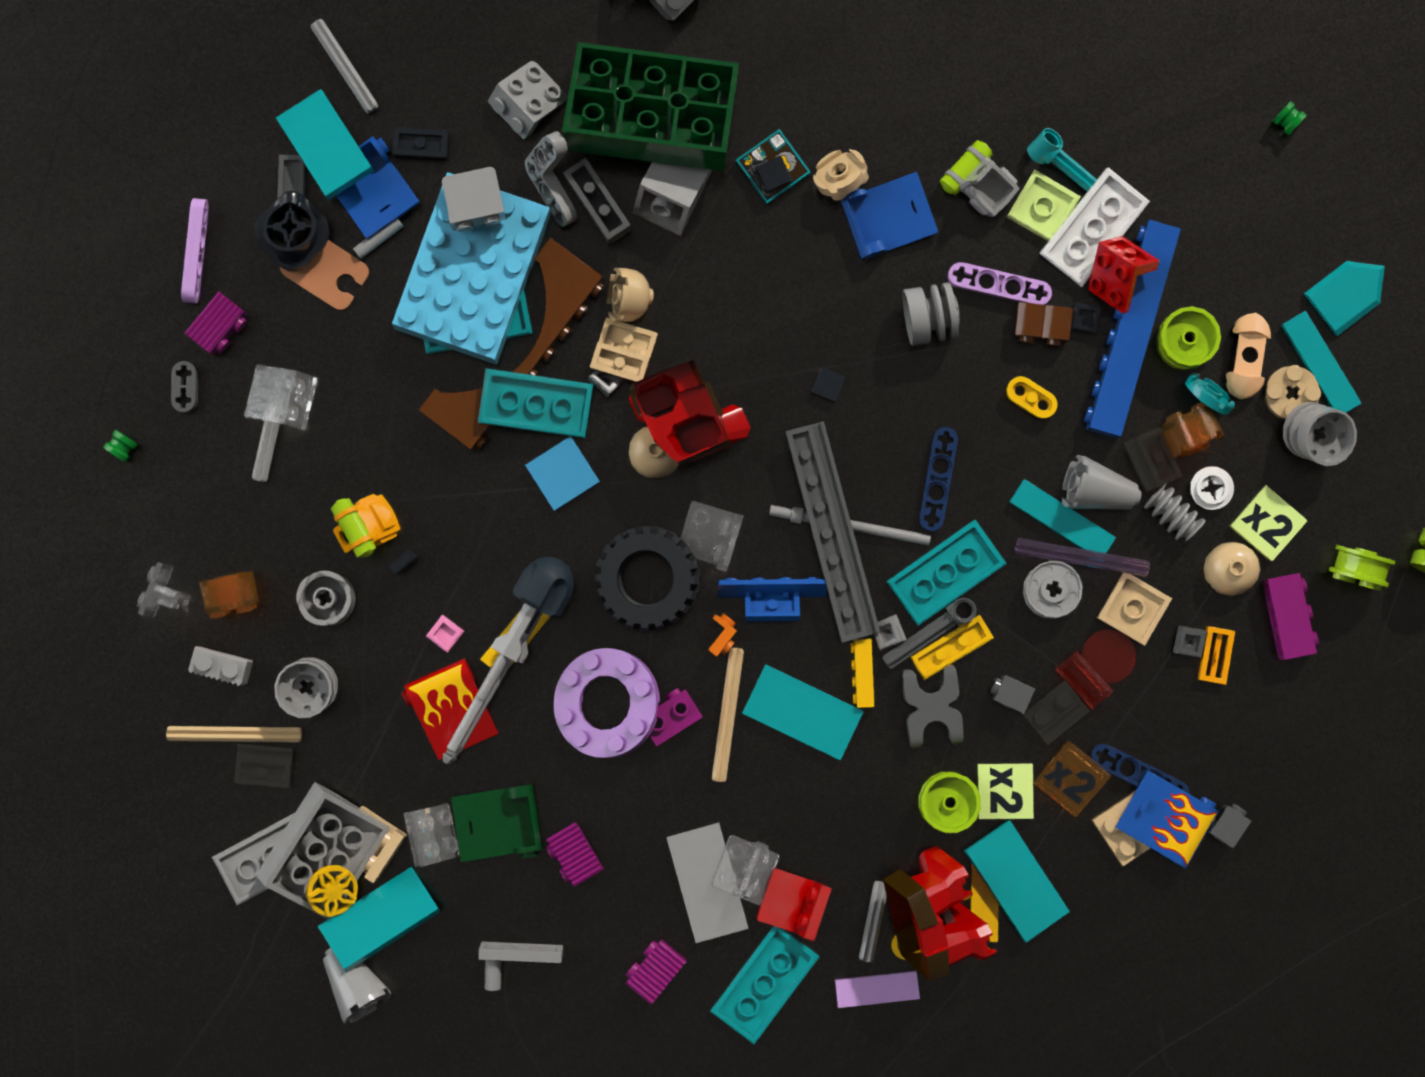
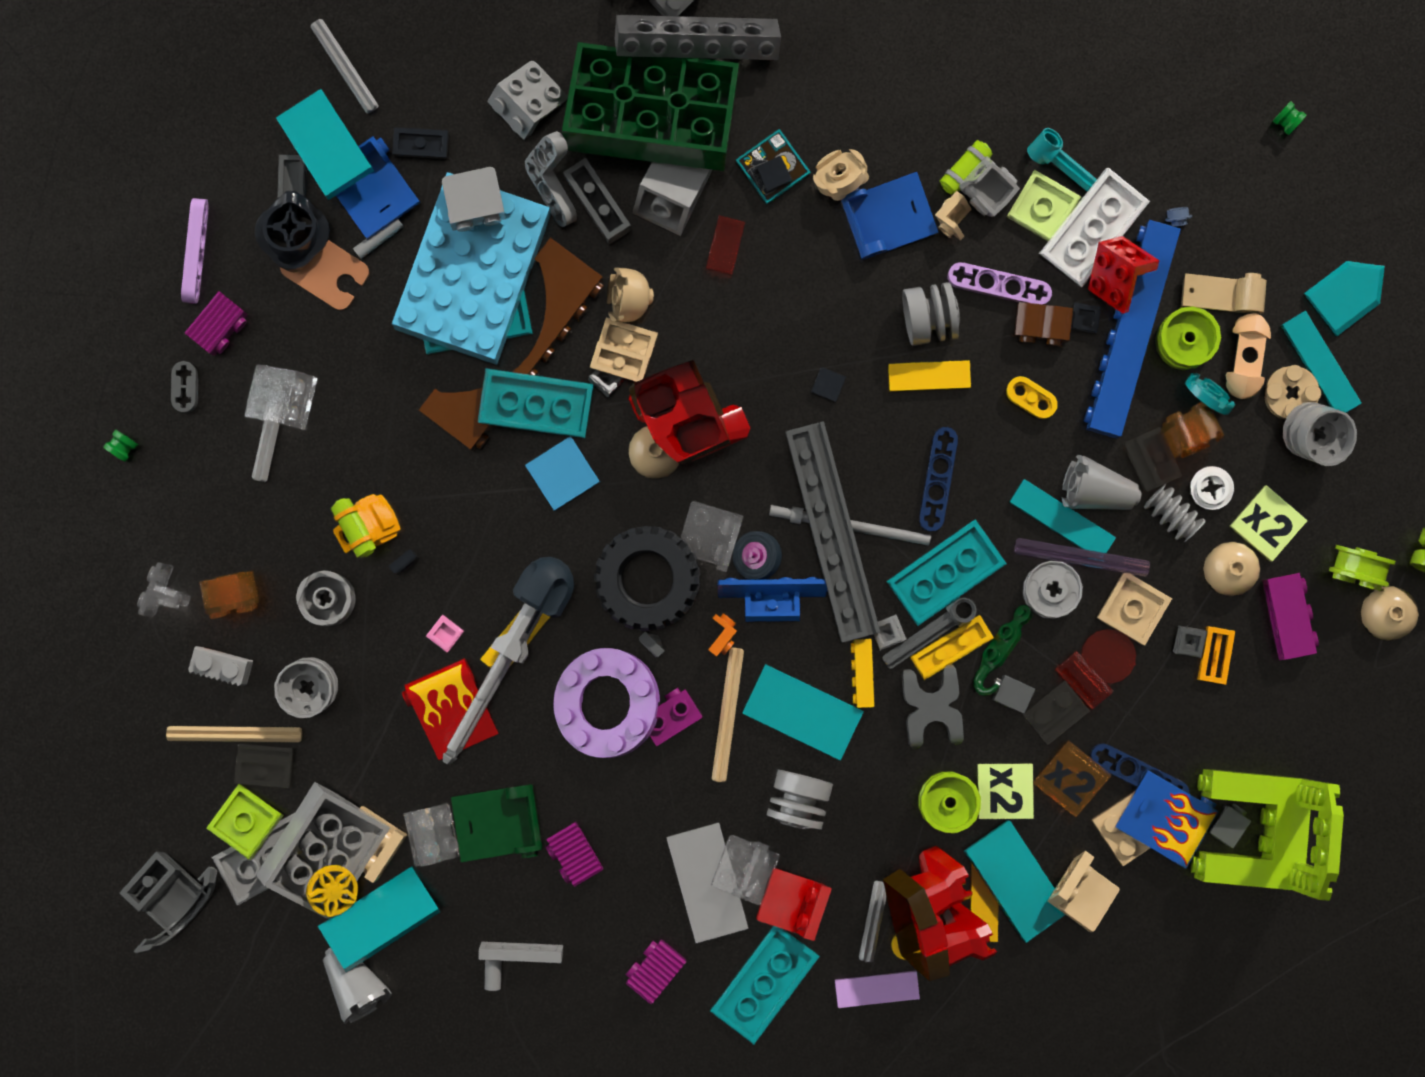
(167, 896): none -> dark grey piece
(244, 822): none -> lime tile
(652, 643): none -> dark grey tile
(697, 37): none -> flat silver brick
(725, 245): none -> clear red tile
(757, 555): none -> black wheel
(799, 799): none -> light grey wheel
(929, 376): none -> yellow tile
(951, 214): none -> tan bracket
(1000, 648): none -> dark green piece
(1083, 893): none -> tan bracket
(1178, 216): none -> sand blue plate
(1225, 294): none -> tan door
(1284, 834): none -> lime bracket
(1389, 613): none -> tan cylinder

